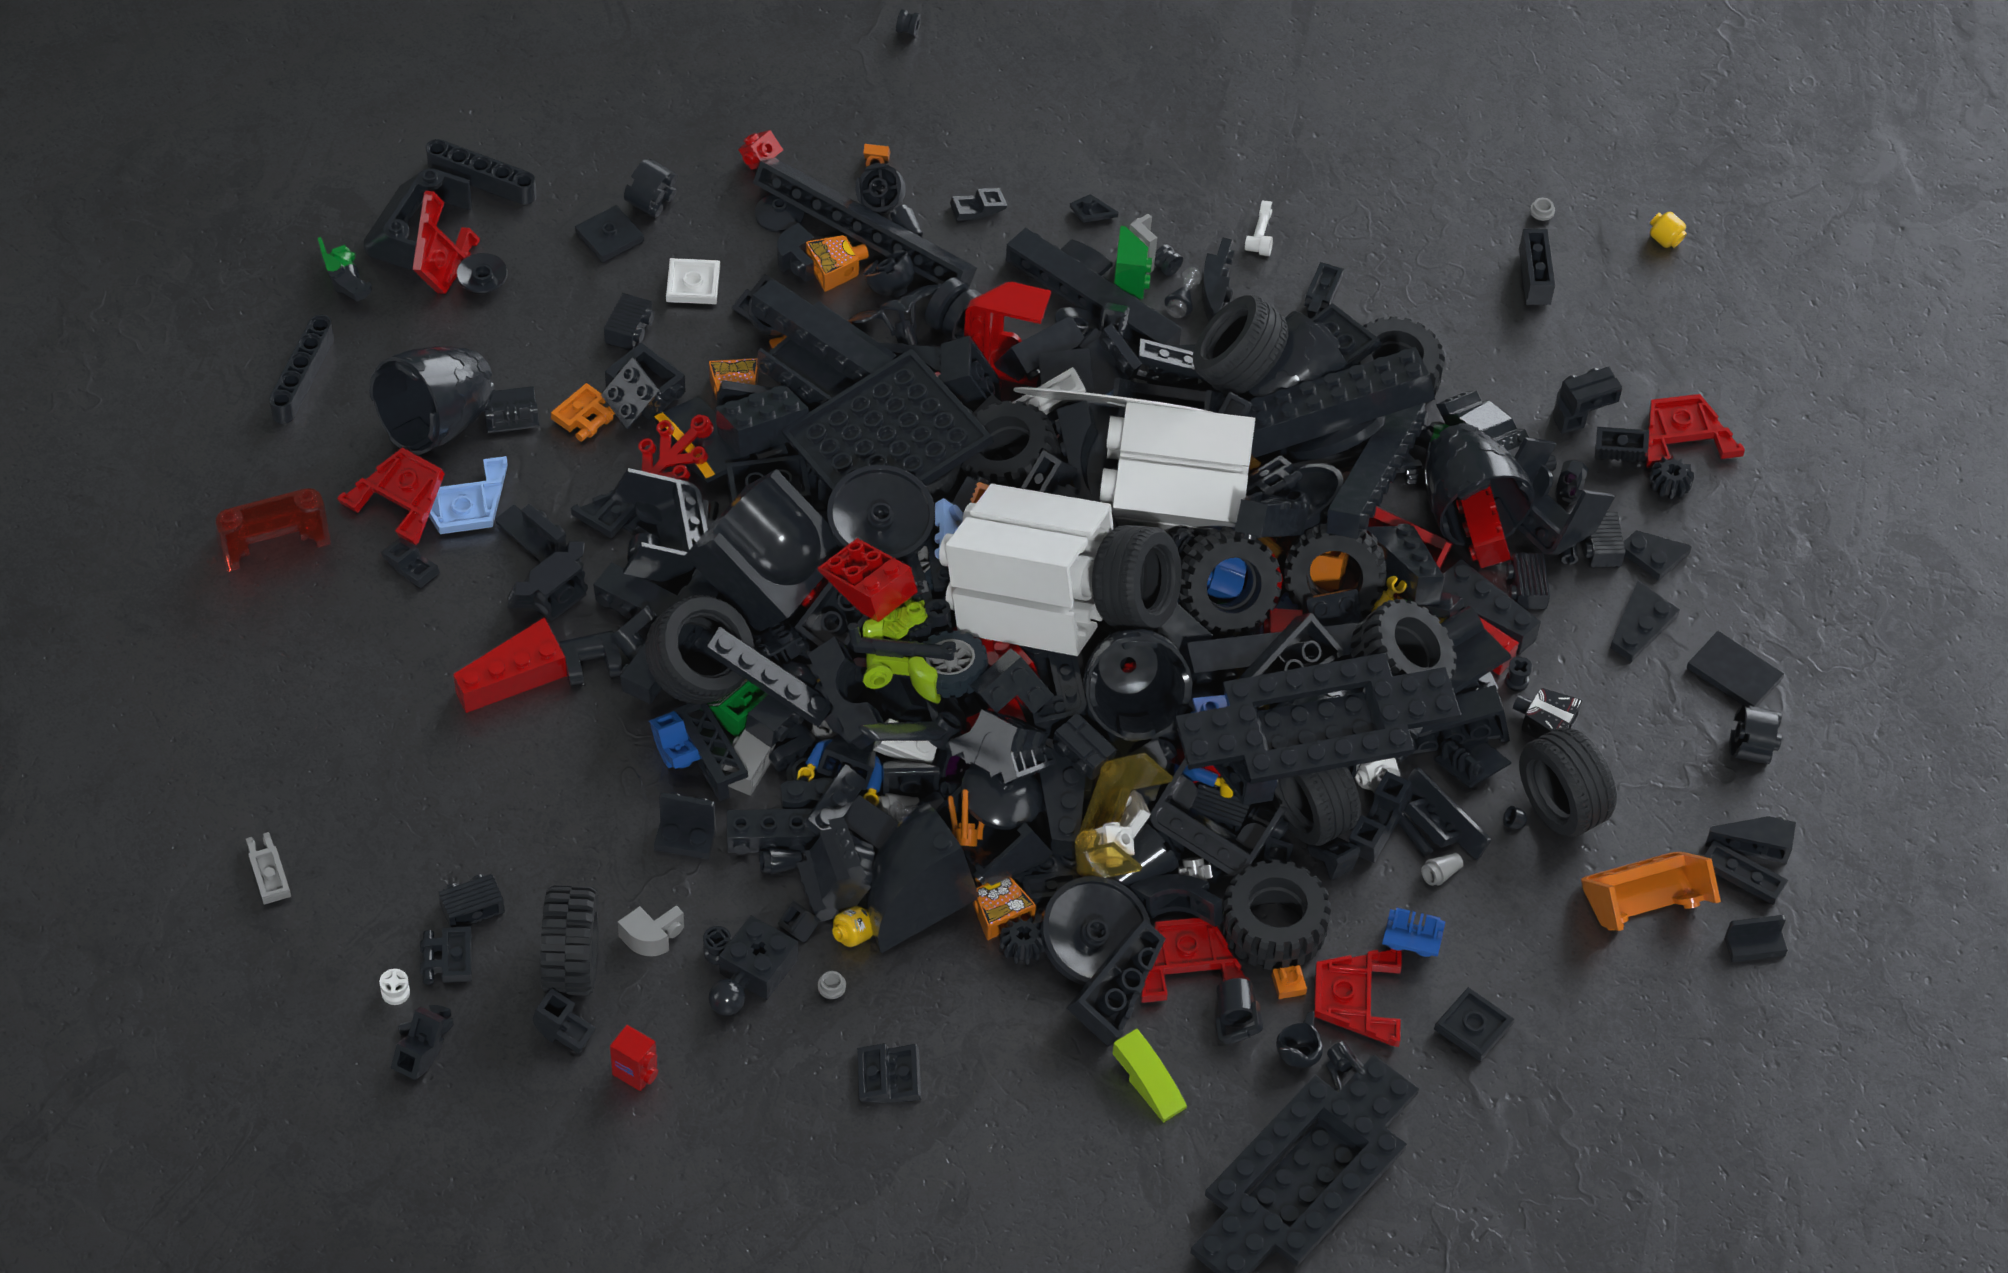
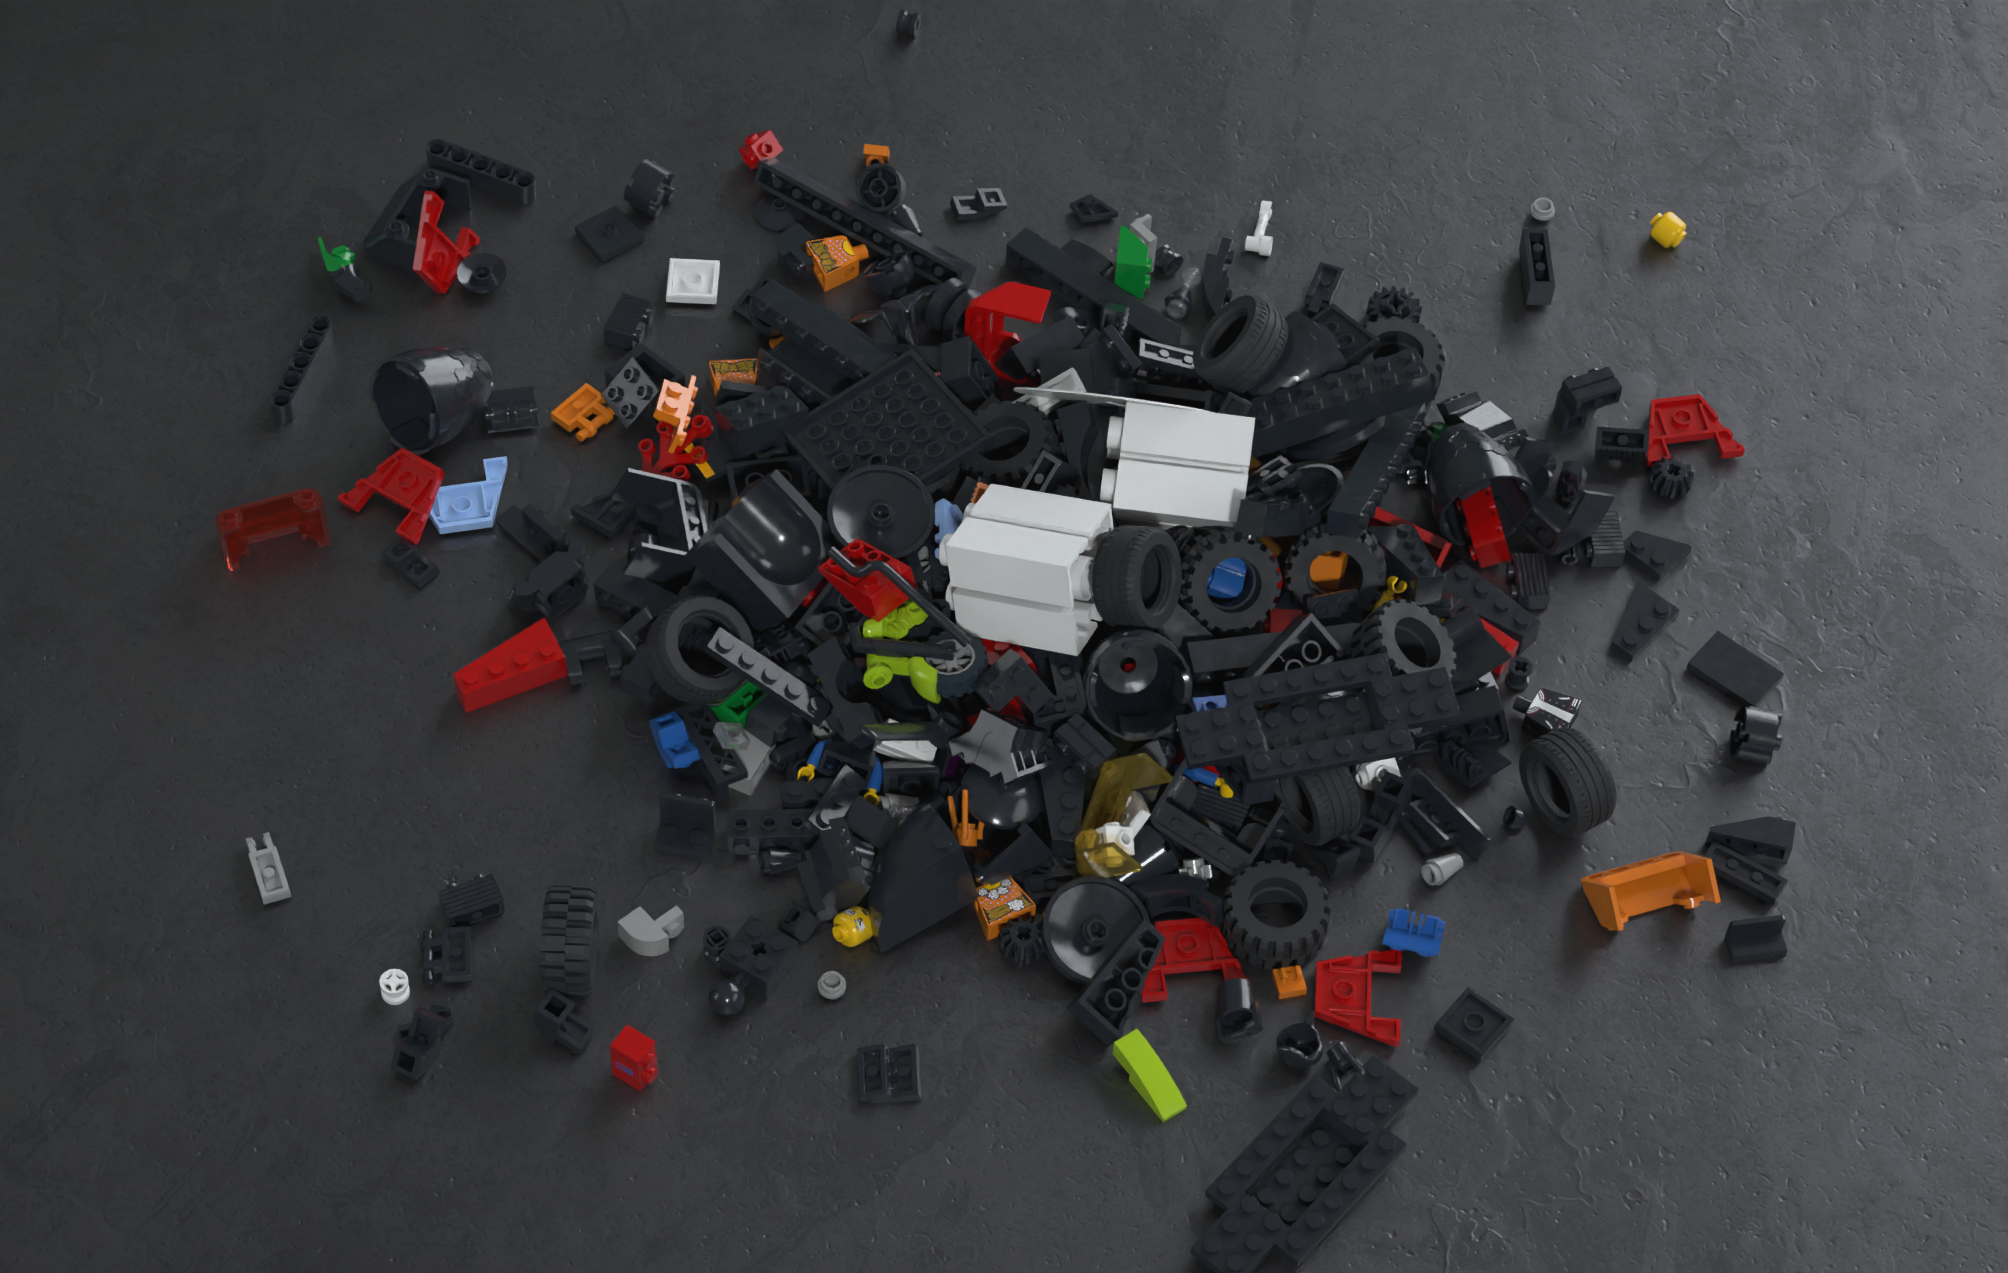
(674, 407): none -> orange bracket
(731, 735): none -> clear tile
(904, 586): none -> black piece
(1394, 304): none -> black gear

